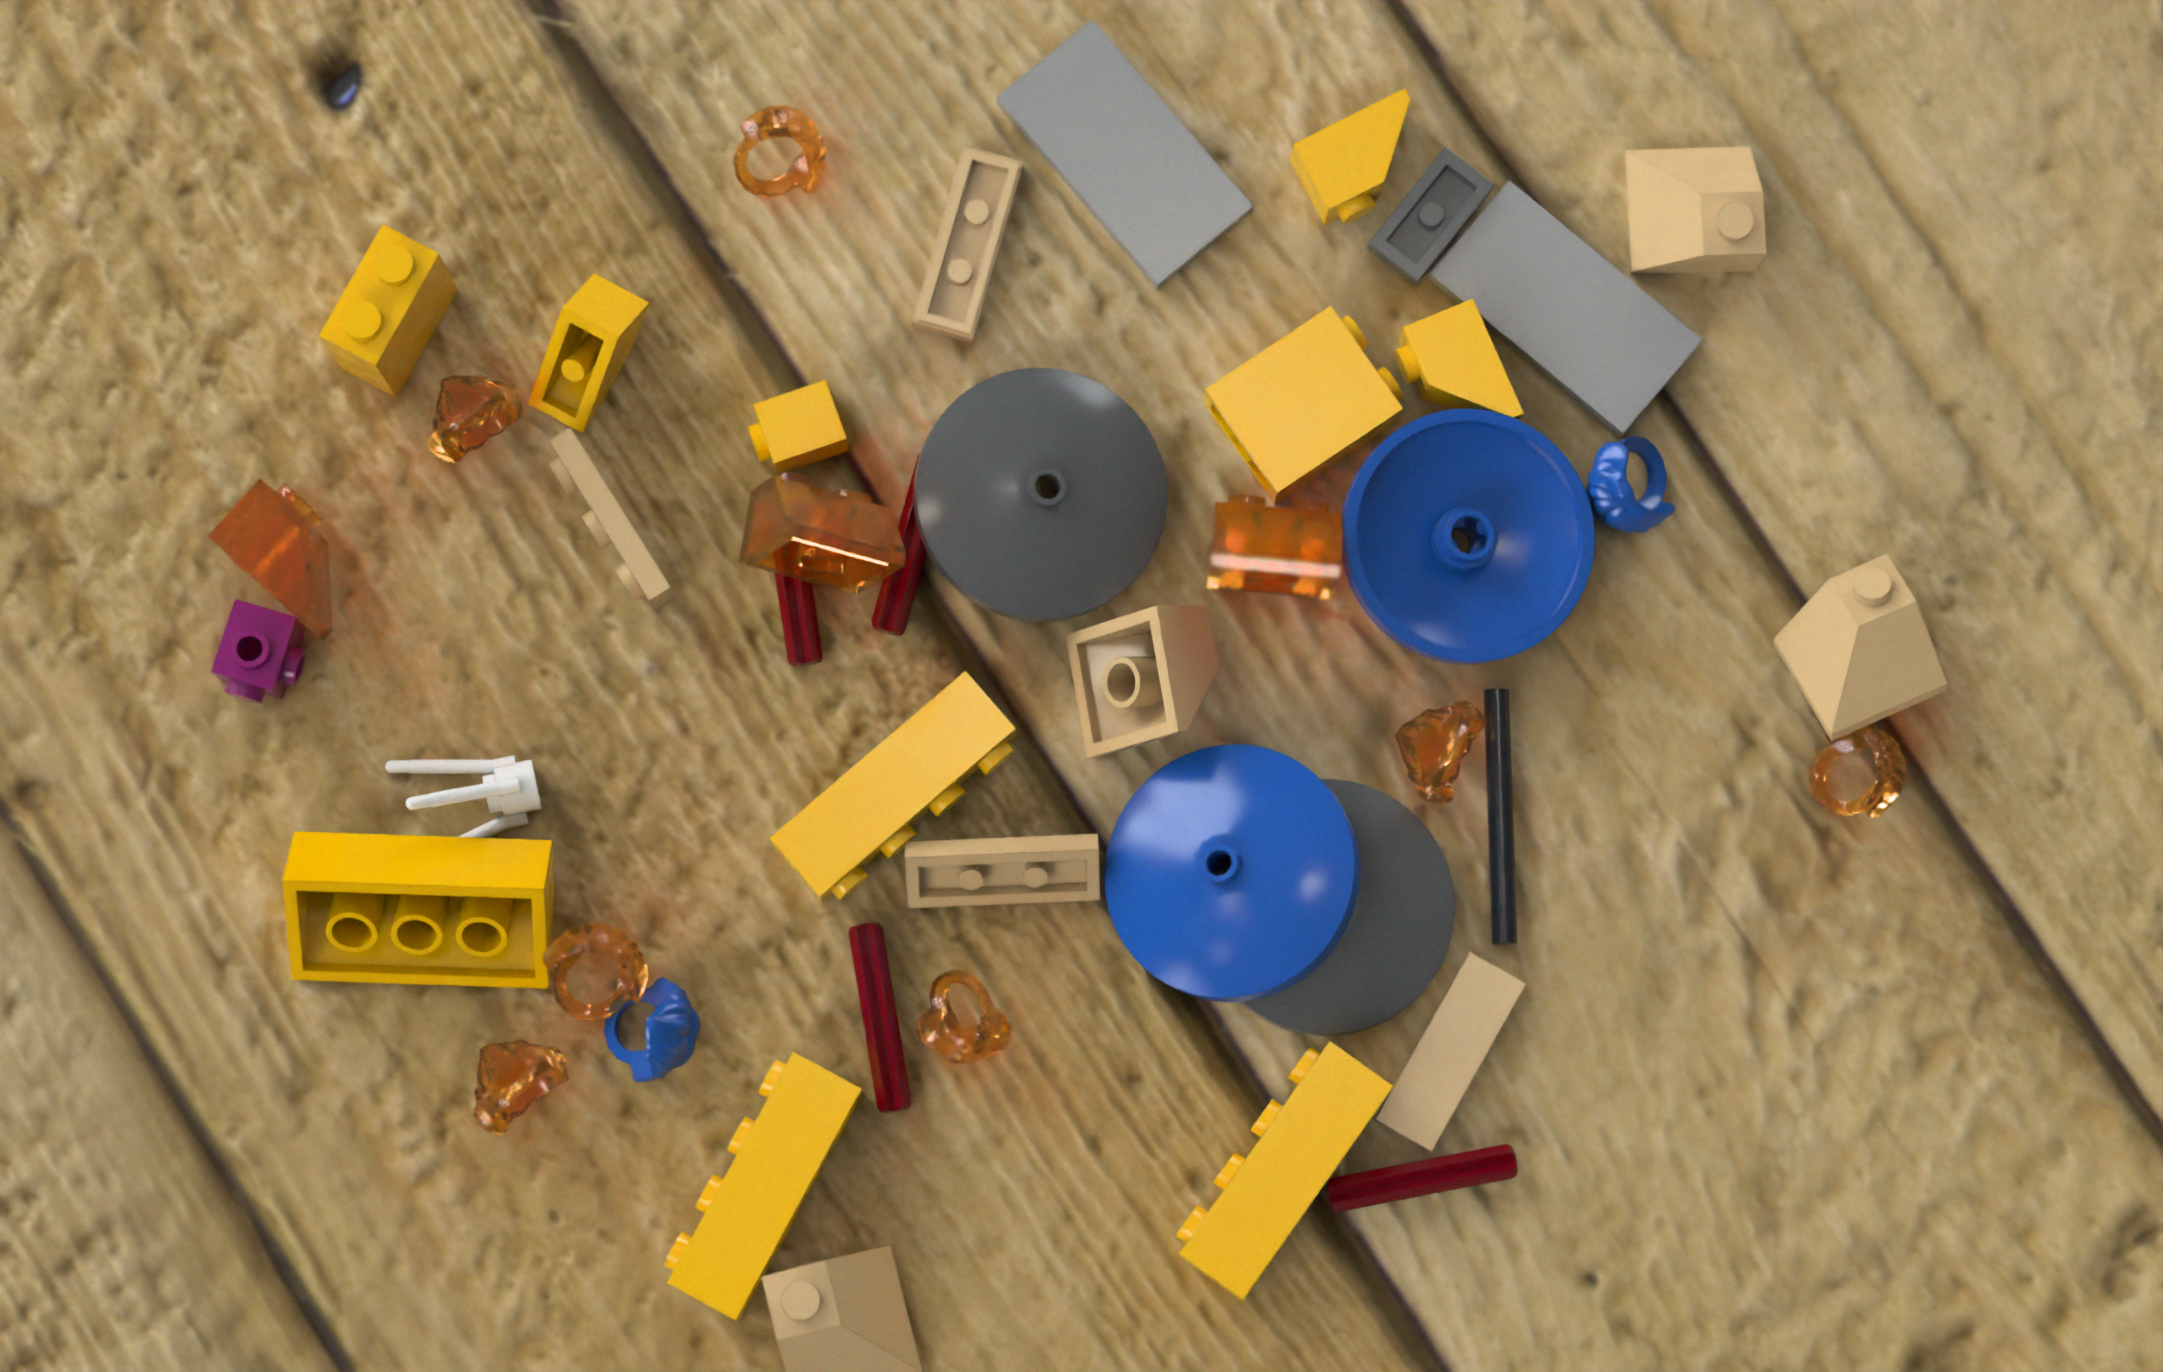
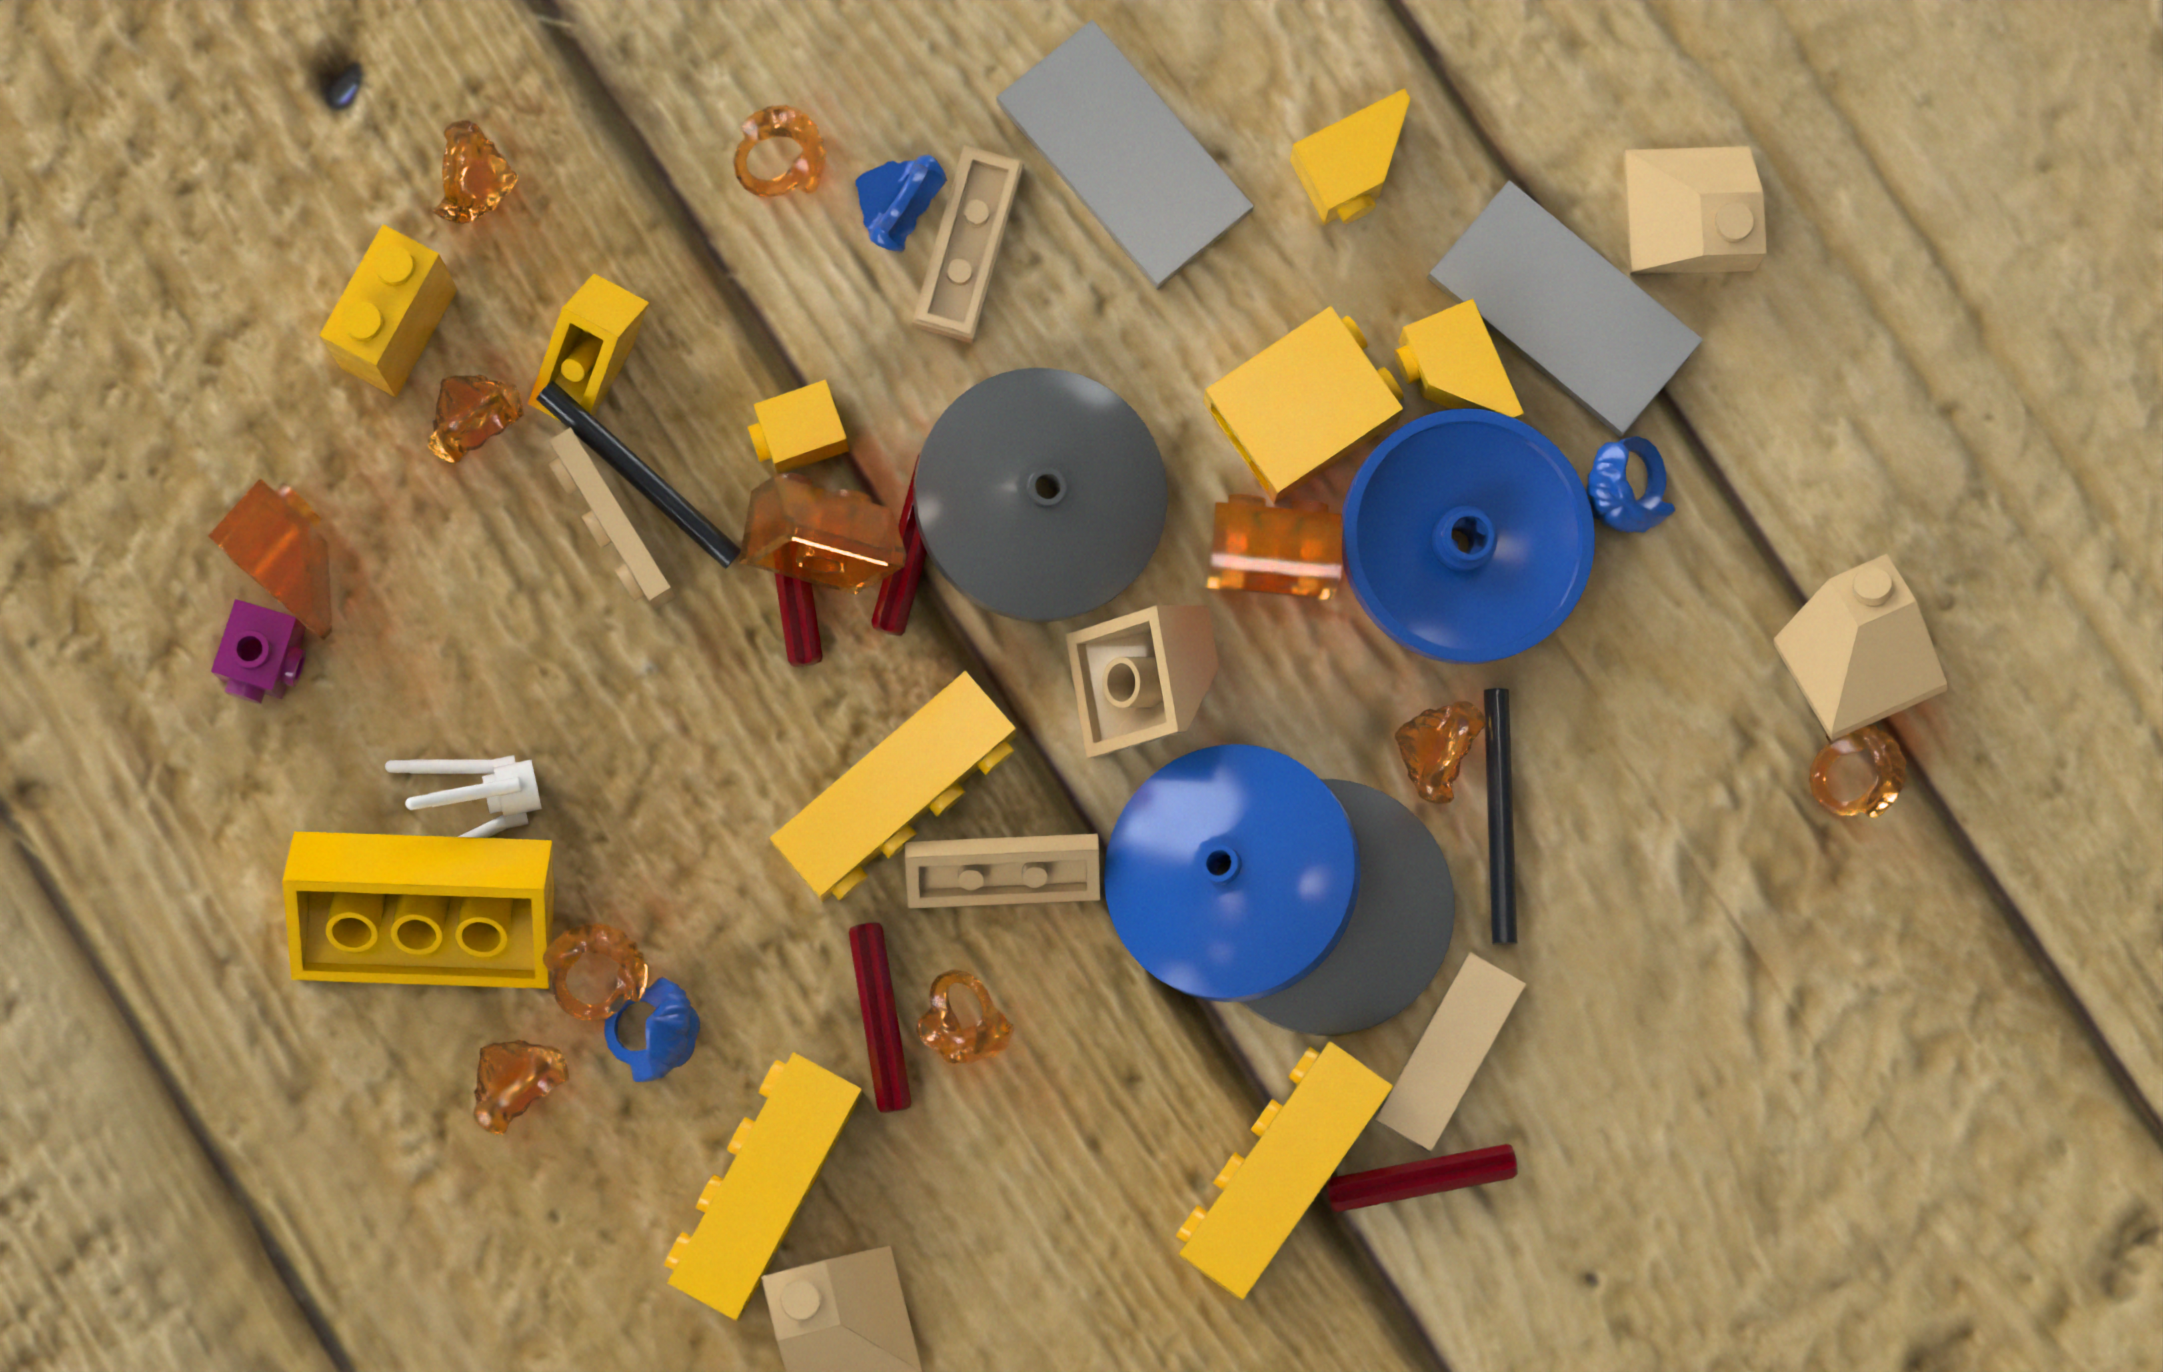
(472, 174): none -> clear orange piece
(639, 474): none -> black bar
(895, 198): none -> blue piece
(1430, 216): dark grey plate -> none

